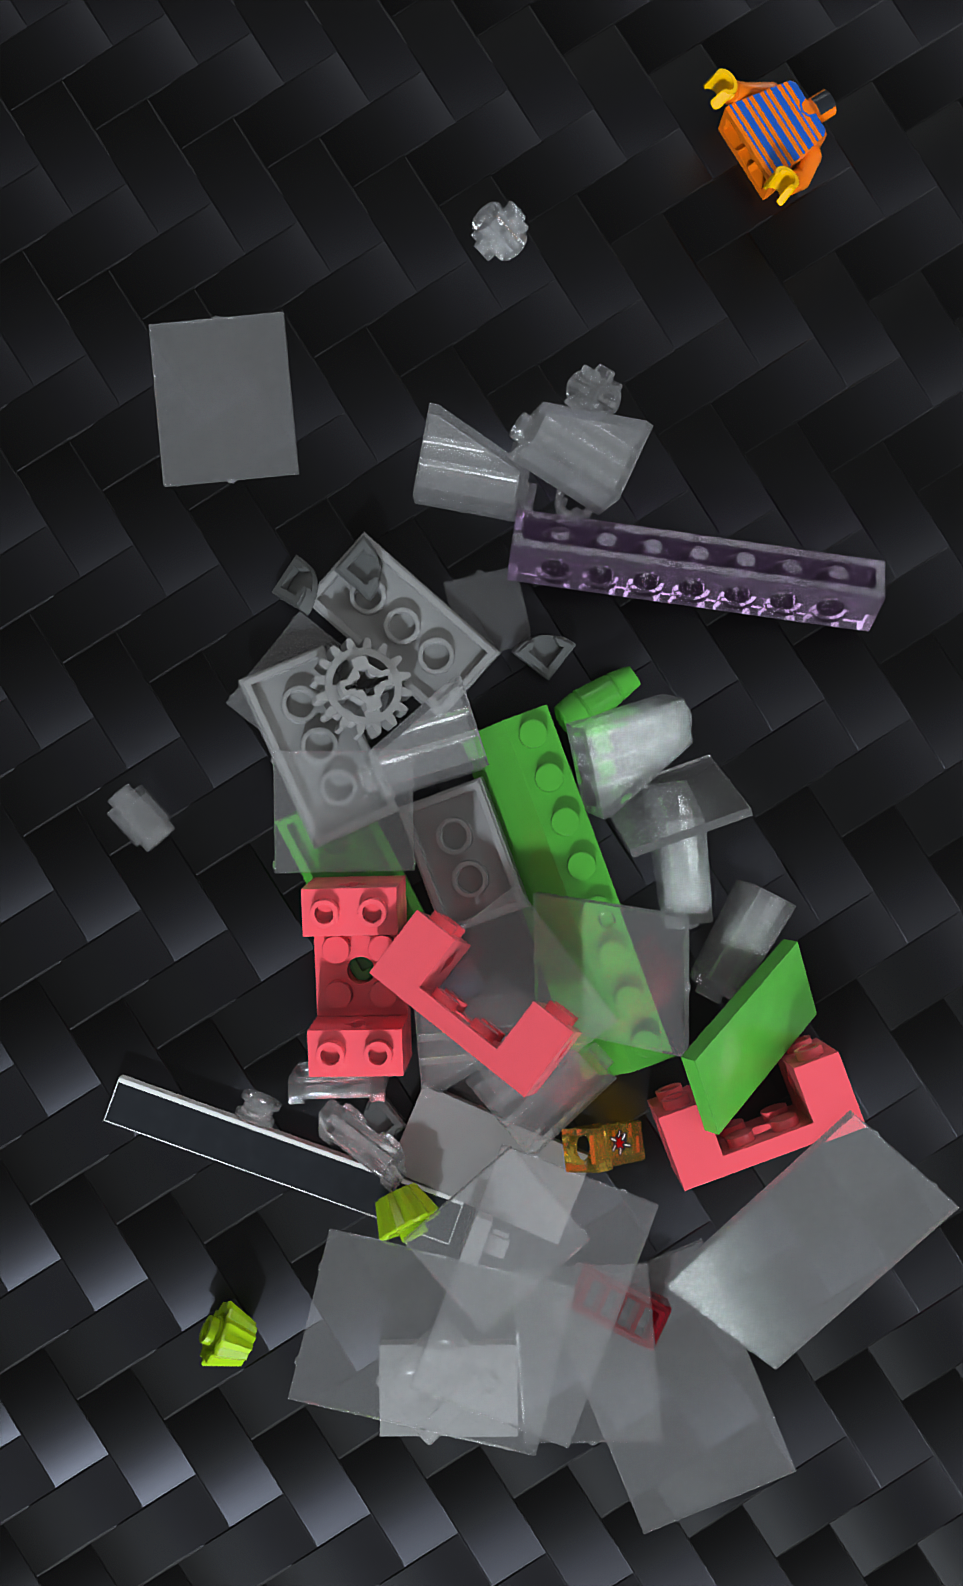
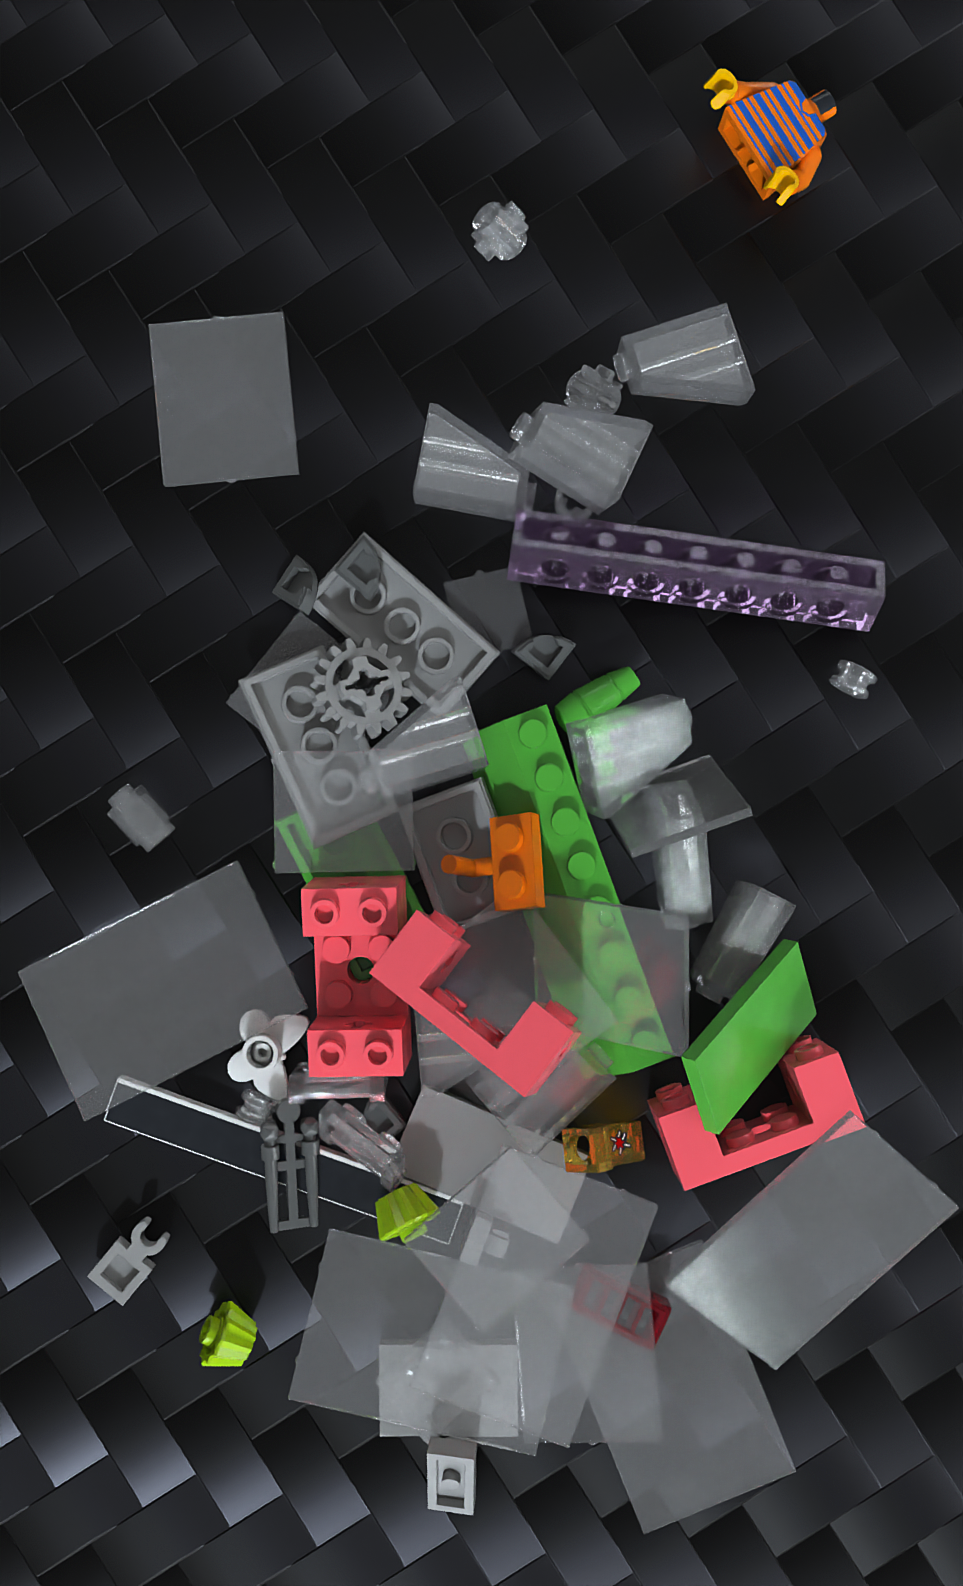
(126, 1263): none -> light grey plate
(162, 990): none -> clear piece
(264, 1056): none -> white animal
(270, 1154): none -> dark grey piece
(451, 1475): none -> light grey plate
(513, 863): none -> orange plate
(687, 360): none -> clear slope
(853, 679): none -> clear bush

